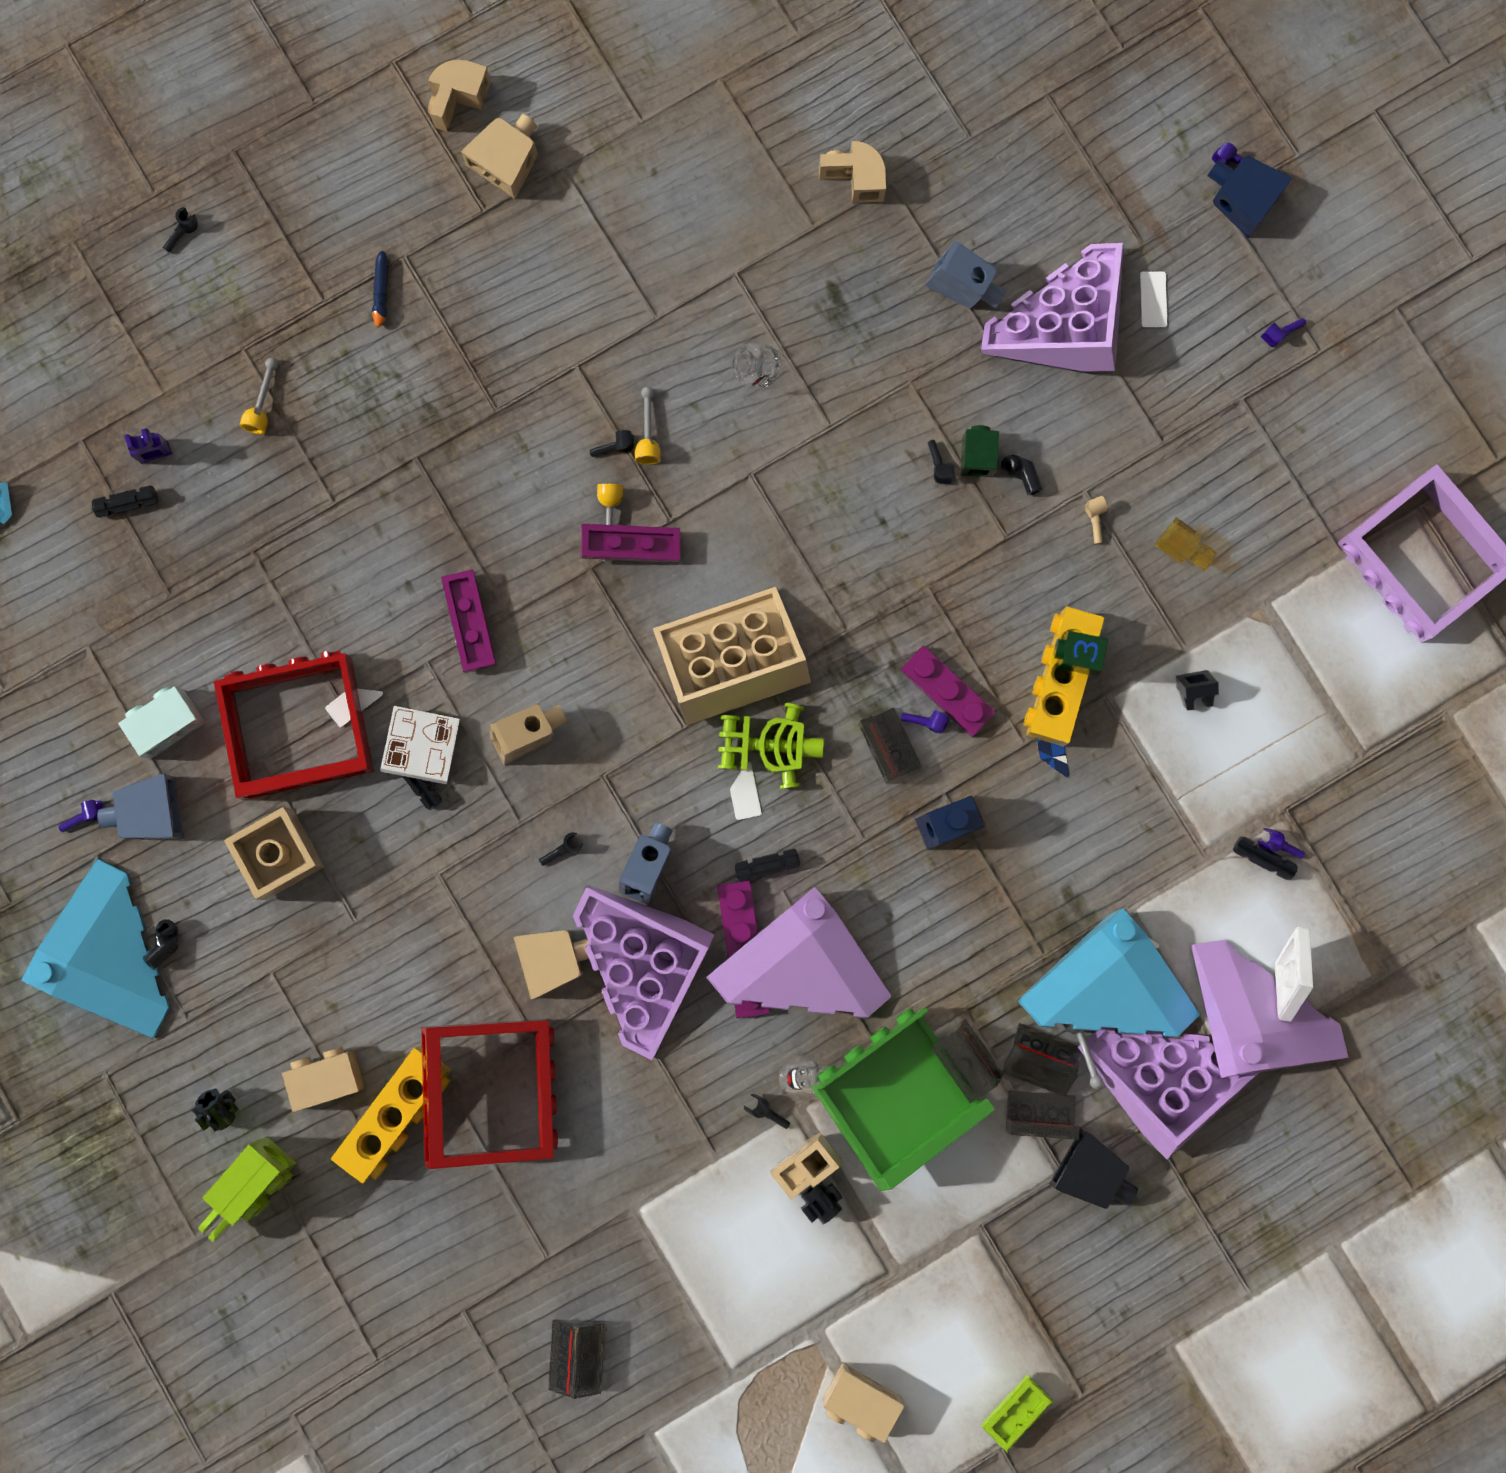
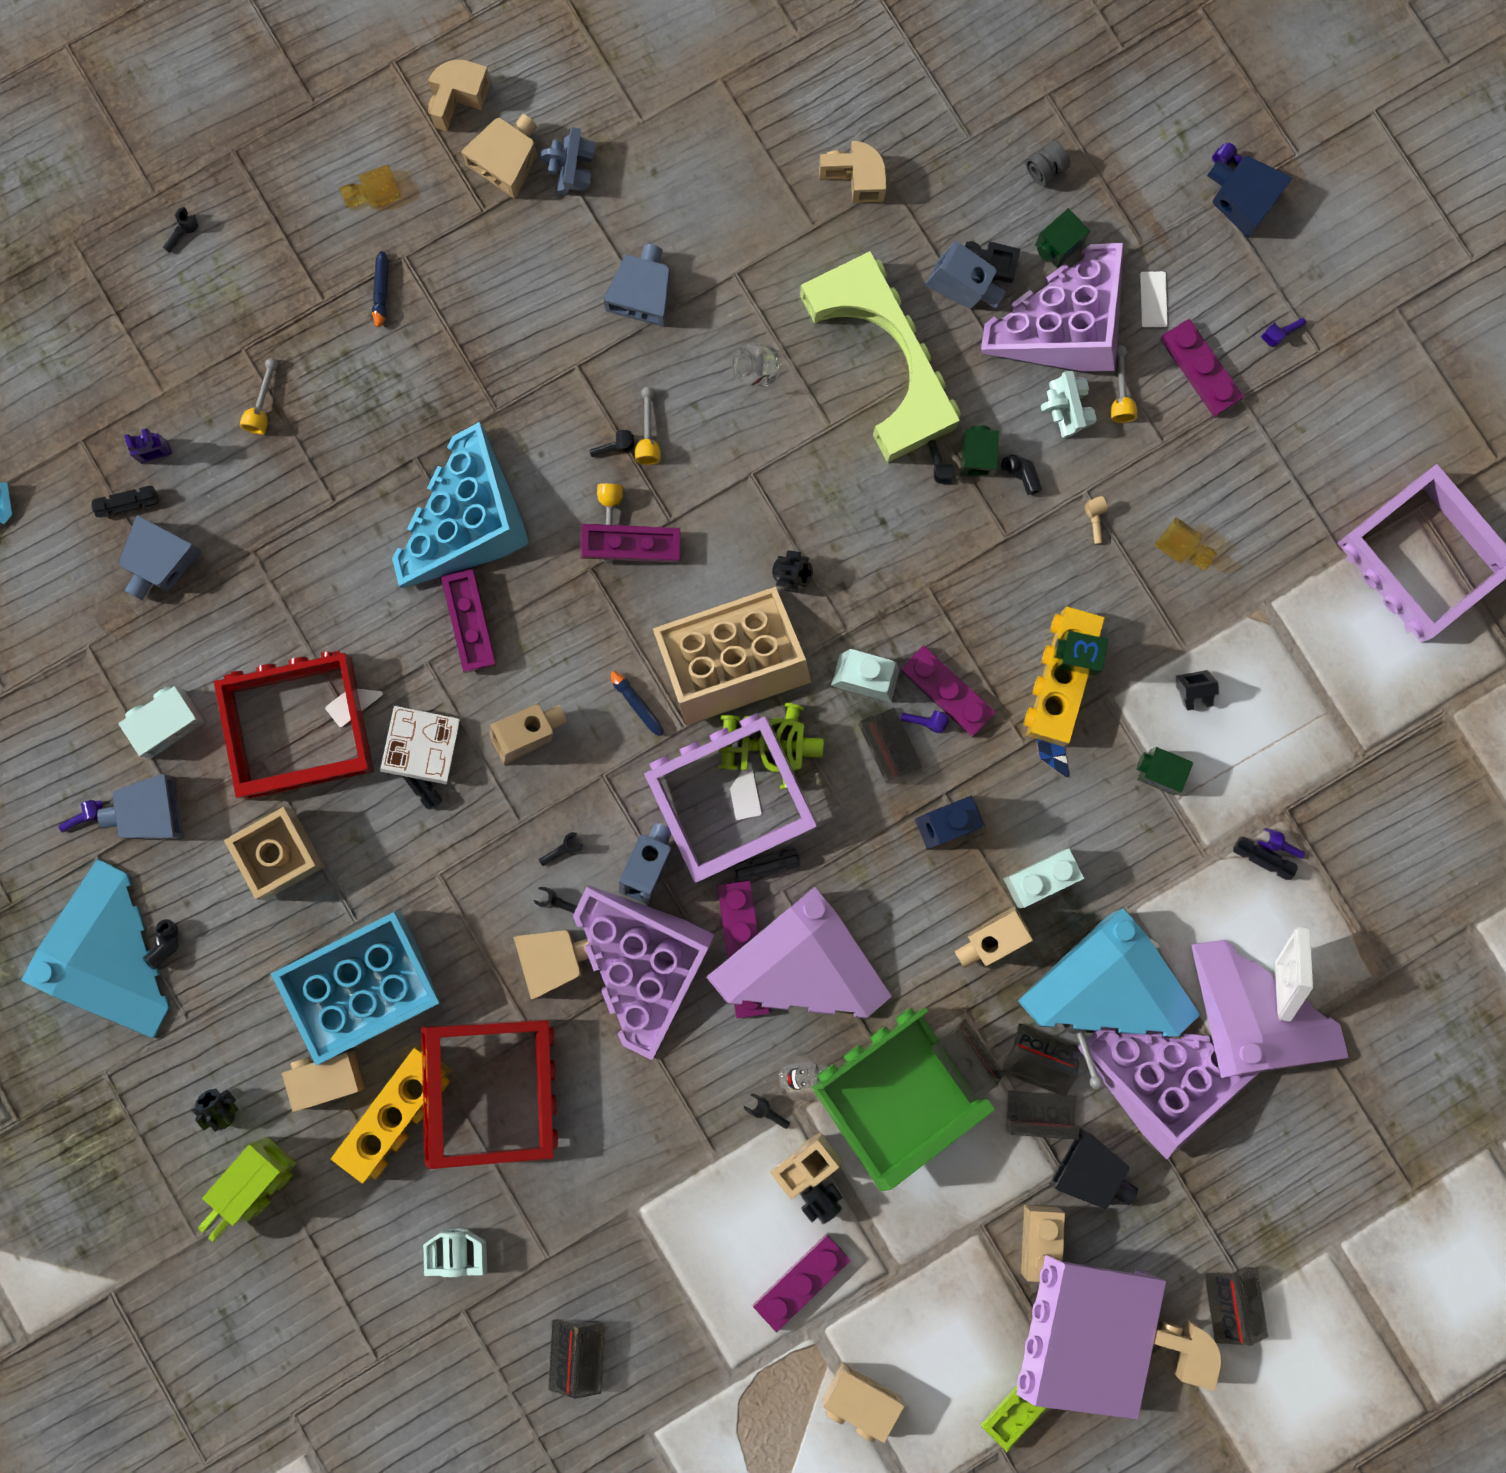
(155, 558): none -> sand blue torso
(356, 987): none -> medium azure slope
(376, 187): none -> clear yellow plate
(455, 1254): none -> light aqua piece
(467, 515): none -> medium azure slope
(555, 901): none -> black hand
(573, 149): none -> sand blue hips
(623, 686): none -> dark blue piece
(640, 288): none -> sand blue torso
(719, 740): none -> lavender window
(792, 571): none -> black gear
(801, 1282): none -> magenta plate
(862, 292): none -> yellowish green arch
(866, 674): none -> light aqua torso
(1000, 256): none -> black plate
(1006, 928): none -> tan torso
(1041, 1236): none -> tan brick
(1043, 878): none -> light aqua brick
(1047, 163): none -> dark grey wheel
(1061, 238): none -> dark green brick
(1066, 404): none -> light aqua hips
(1090, 1339): none -> lavender panel
(1124, 407): none -> hinge
(1164, 770): none -> dark green brick
(1198, 1353): none -> tan brick
(1201, 367): none -> magenta plate
(1236, 1307): none -> clear smoke panel

